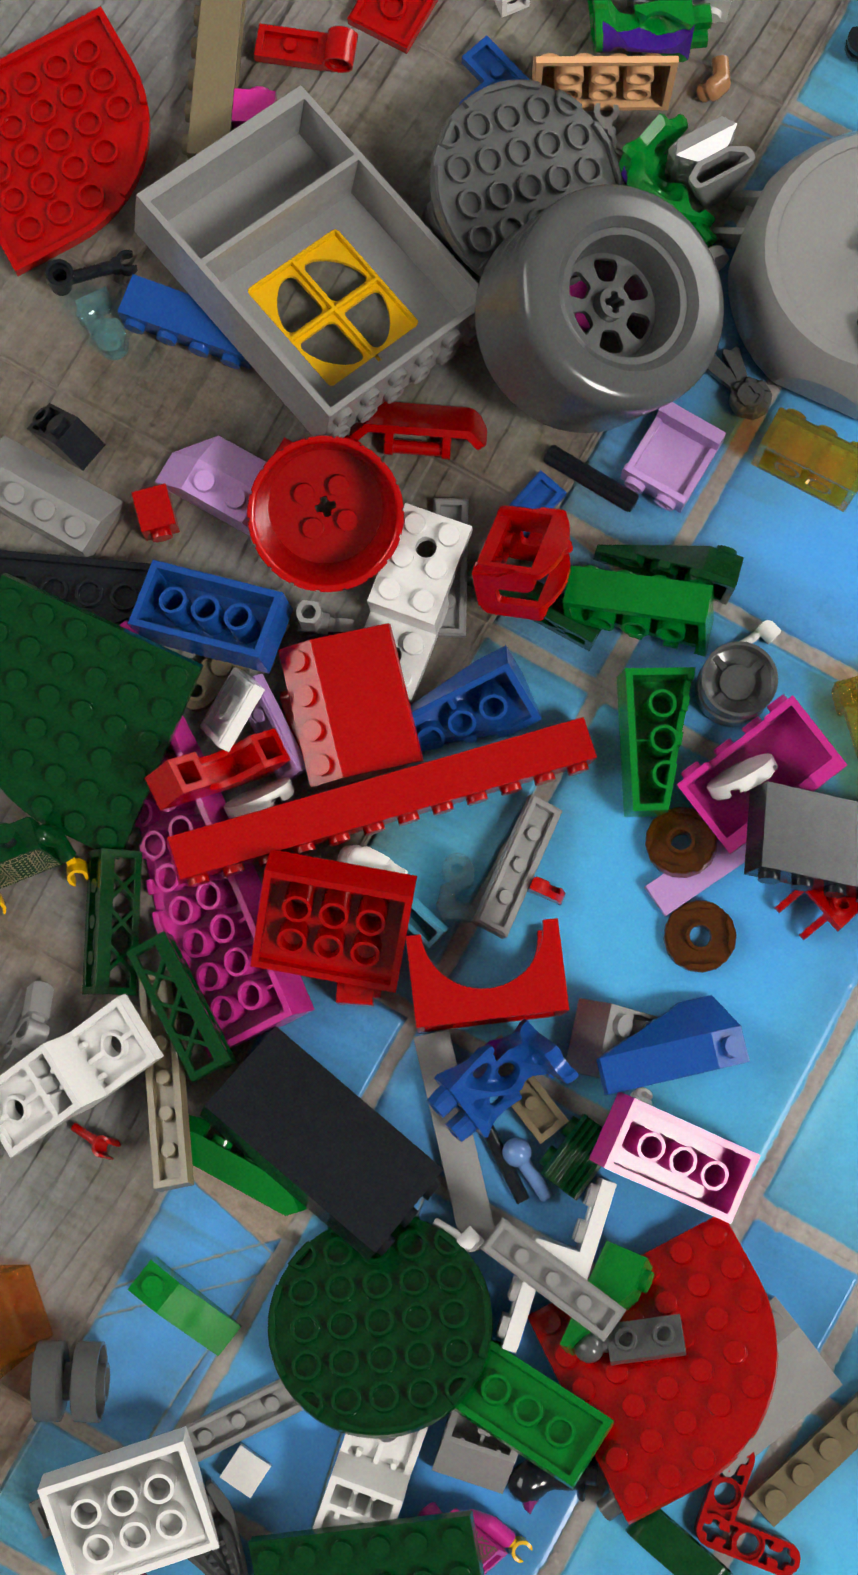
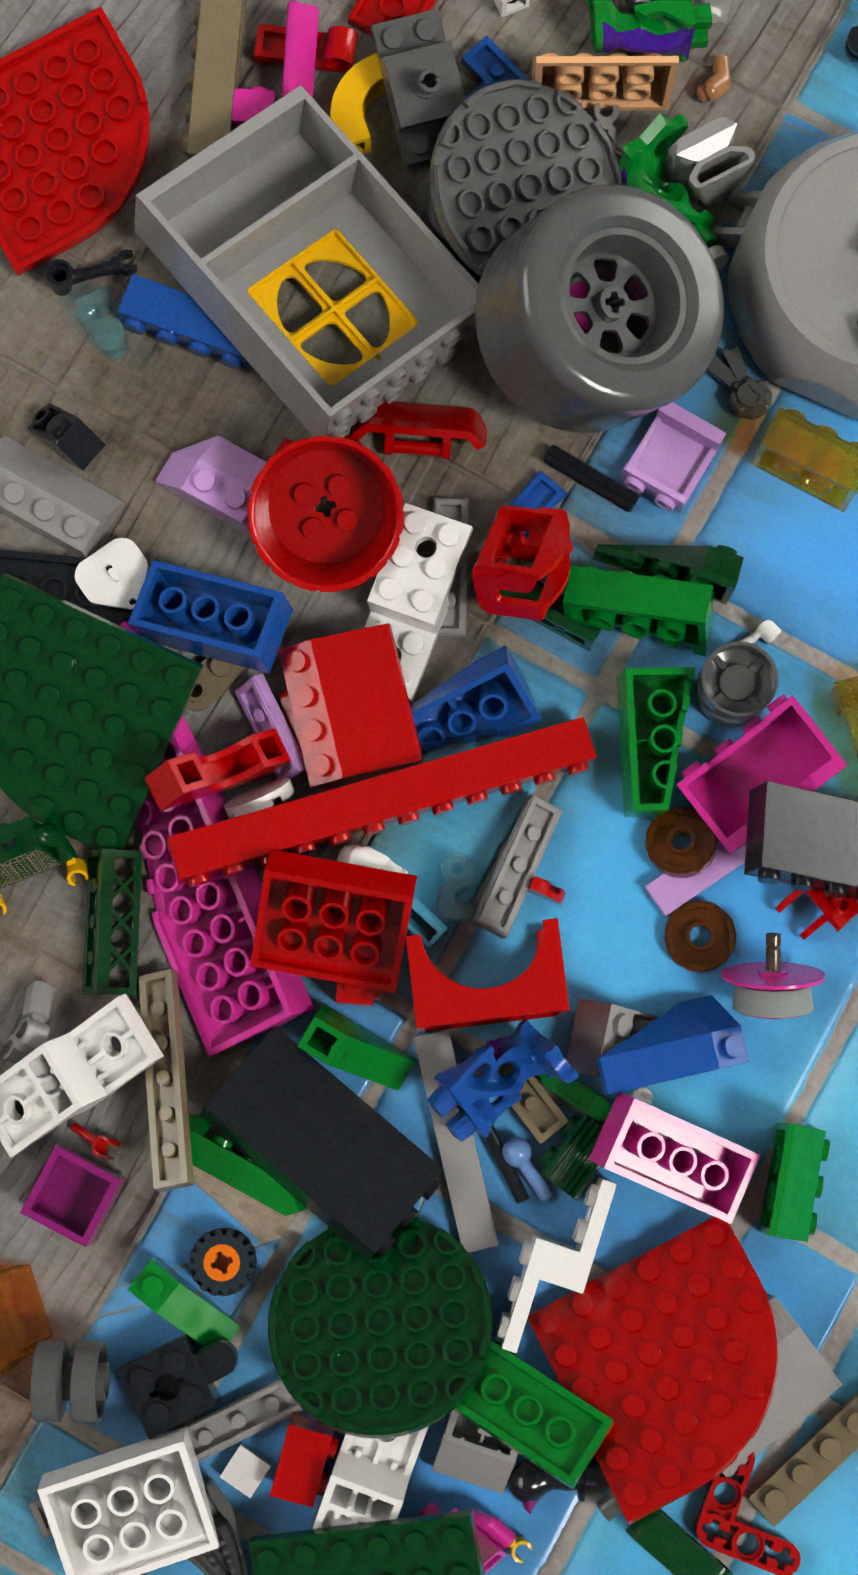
(73, 1195): none -> magenta piece
(119, 583): none -> white piece
(155, 513): red brick -> none
(176, 1381): none -> black brick
(194, 999): dark green fence -> none
(231, 708): white tile -> none
(235, 1256): none -> black wheel
(300, 47): none -> dark pink slope
(303, 1459): none -> red brick
(319, 624): light grey bar -> none
(353, 97): none -> yellow arch
(354, 1049): none -> green slope
(418, 80): none -> dark grey brick
(469, 1239): white hand -> none
(553, 1279): light grey tile -> none
(579, 1097): none -> green piece
(620, 1276): green slope -> none
(636, 1341): dark grey plate -> none
(742, 776): white tile -> none
(773, 987): none -> piece
(793, 1182): none -> green slope

